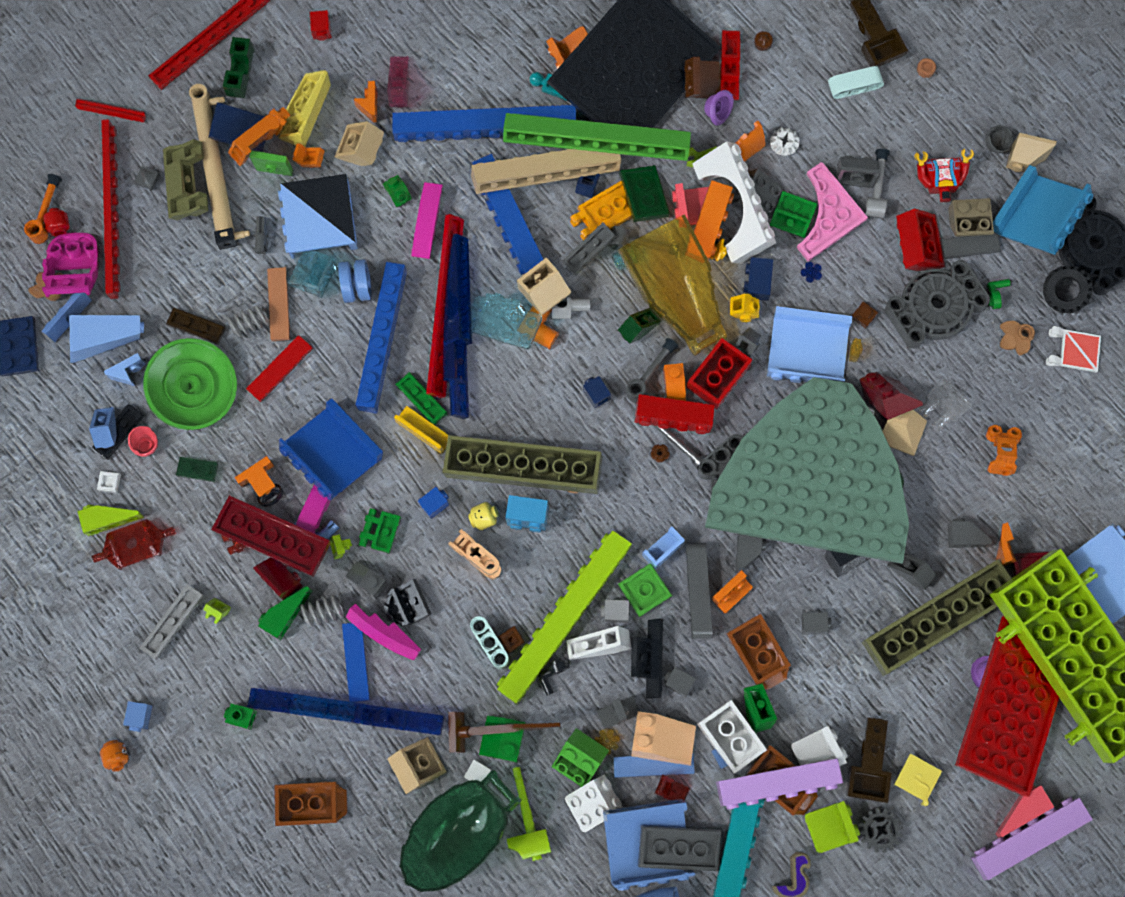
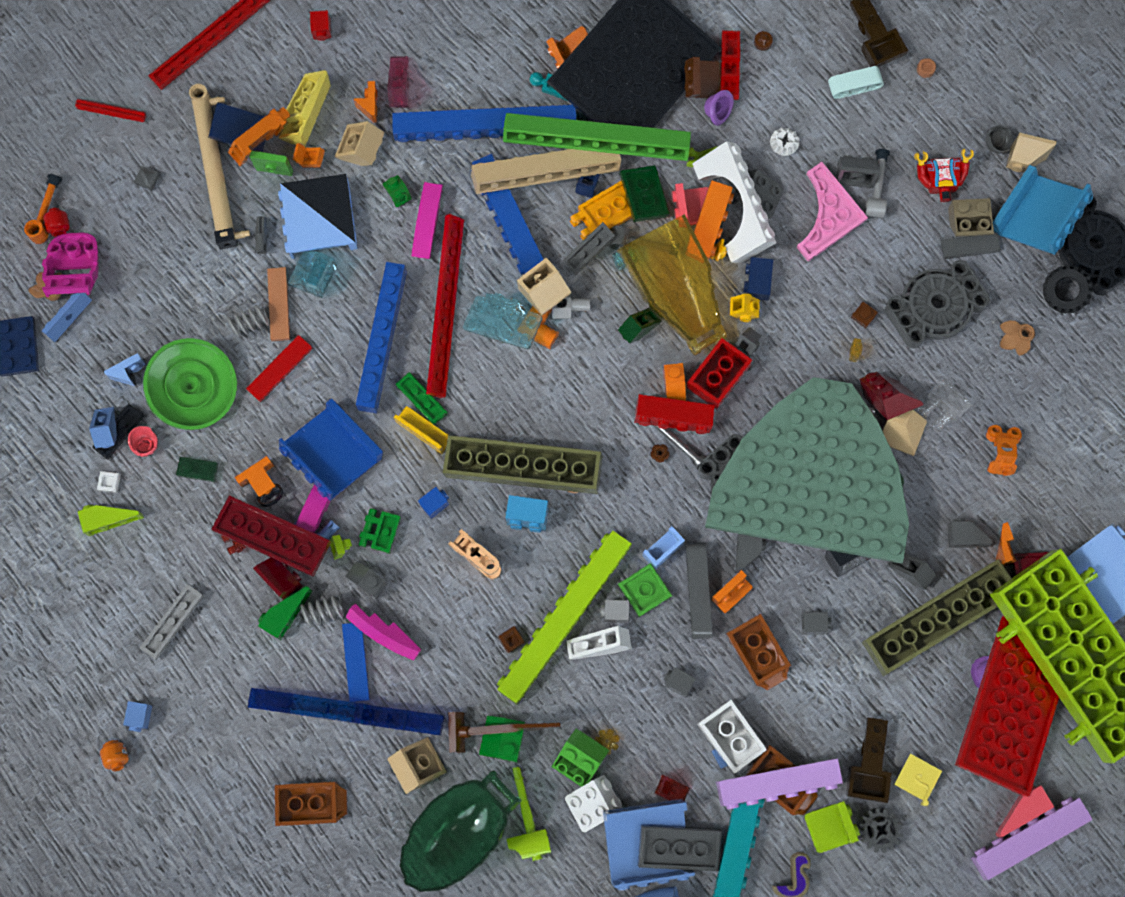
(101, 333): light blue slope -> none
(111, 216): red plate -> none
(148, 545): clear red plate -> none
(180, 180): olive bracket -> none
(195, 326): dark brown tile -> none
(217, 609): lime tile -> none
(237, 78): dark green arch -> none
(240, 716): green brick -> none
(352, 281): medium blue wheel -> none
(406, 604): black slope -> none
(457, 327): clear blue slope -> none
(477, 771): white tile -> none
(483, 516): light yellow head -> none
(487, 633): light aqua beam -> none
(557, 667): black plate -> none
(596, 391): dark blue brick -> none
(618, 712): dark grey bracket -> none
(637, 767): medium blue tile -> none
(647, 658): black bracket -> none
(663, 739): light nougat slope -> none
(668, 347): dark grey piece -> none
(752, 142): orange slope -> none
(758, 708): green slope -> none
(793, 214): green slope -> none
(808, 345): light blue panel -> none
(811, 272): clear blue plant -> none
(819, 747): white bracket -> none
(920, 240): red slope -> none
(995, 297): green plate -> none
(1077, 350): flag -> none

